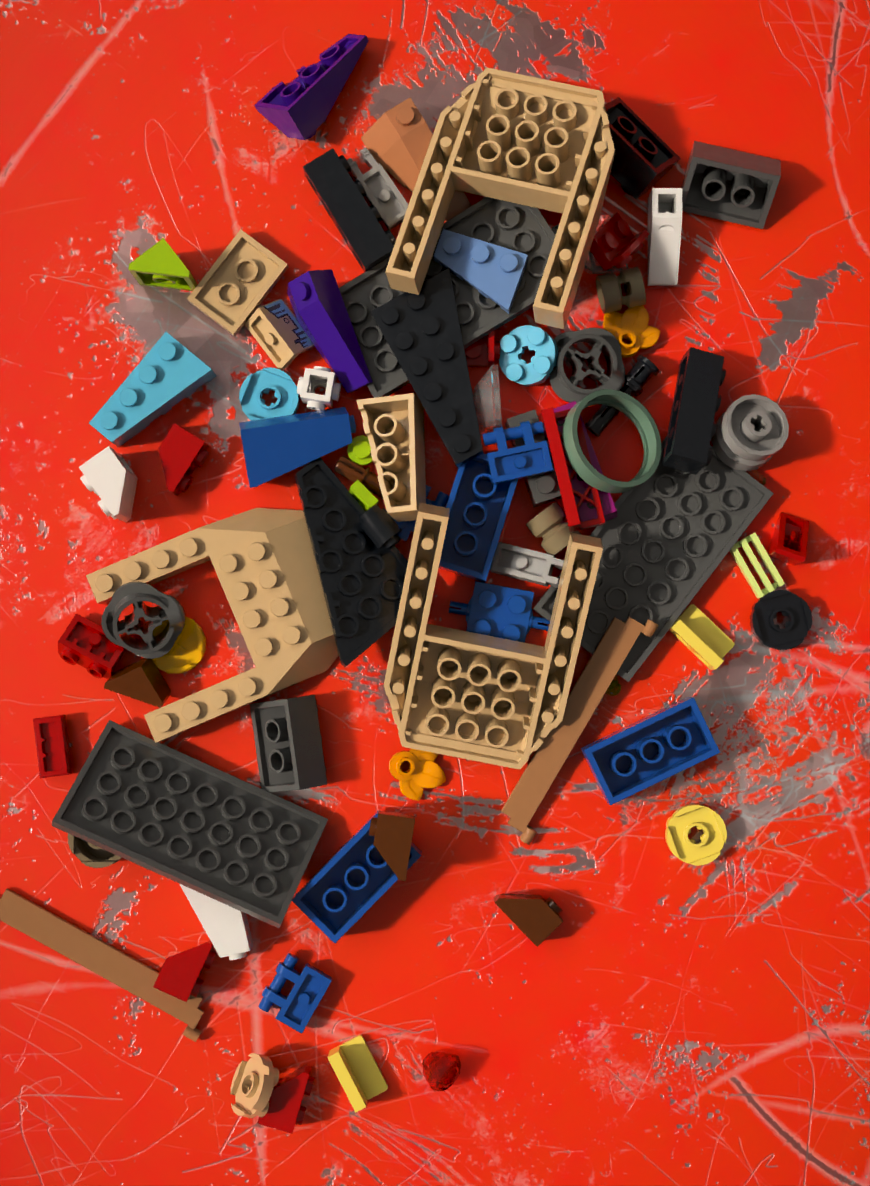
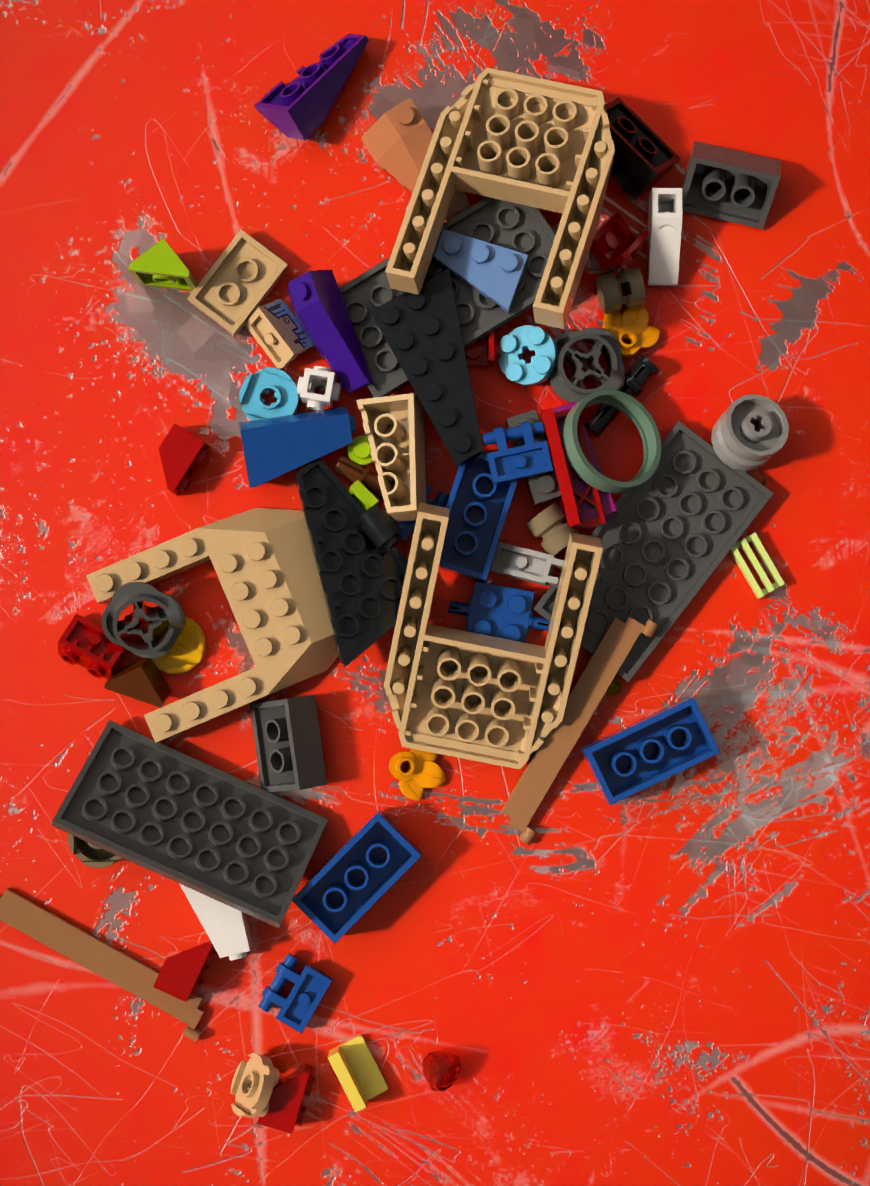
(52, 746): red plate -> none
(113, 481): white slope -> none
(151, 389): medium azure wedge -> none
(349, 210): black brick -> none
(380, 190): light grey hinge -> none
(393, 839): reddish brown slope -> none
(487, 401): clear slope -> none
(531, 914): reddish brown slope -> none
(686, 849): light yellow plate -> none
(694, 411): black brick -> none
(702, 637): light yellow panel -> none
(789, 539): red slope -> none
(795, 628): black plate -> none

